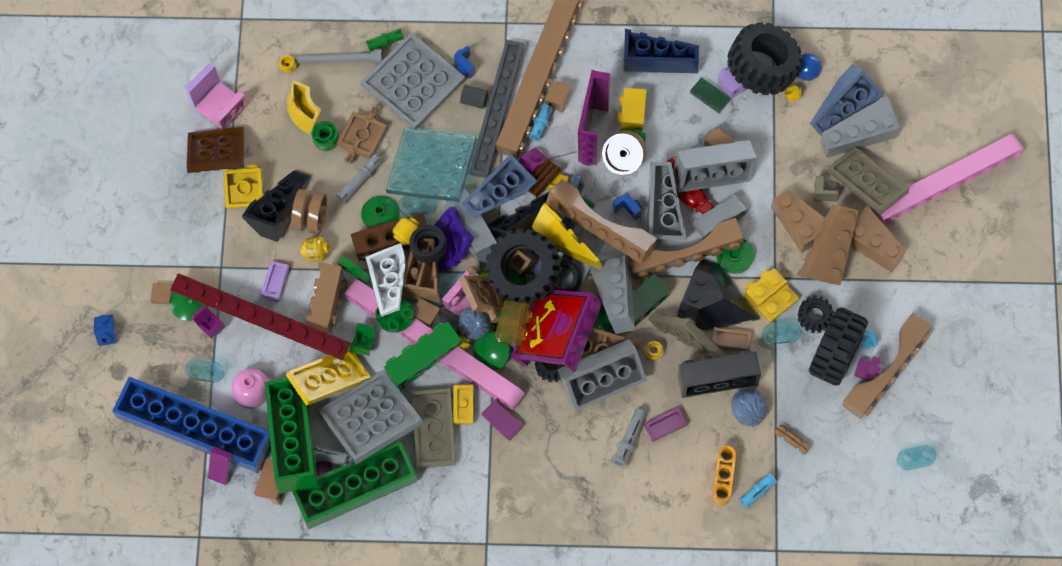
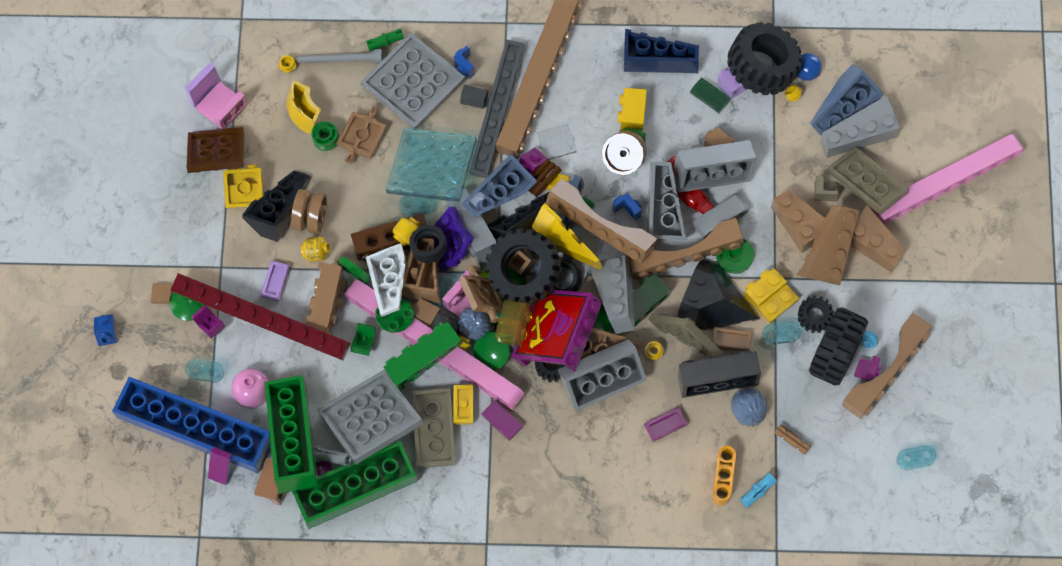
(327, 377): yellow plate -> none
(363, 173): light grey pin -> none
(372, 218): green dish -> none
(540, 122): medium azure pin -> none
(558, 96): medium nougat panel -> none
(596, 98): magenta panel -> none
(626, 446): light grey pin -> none

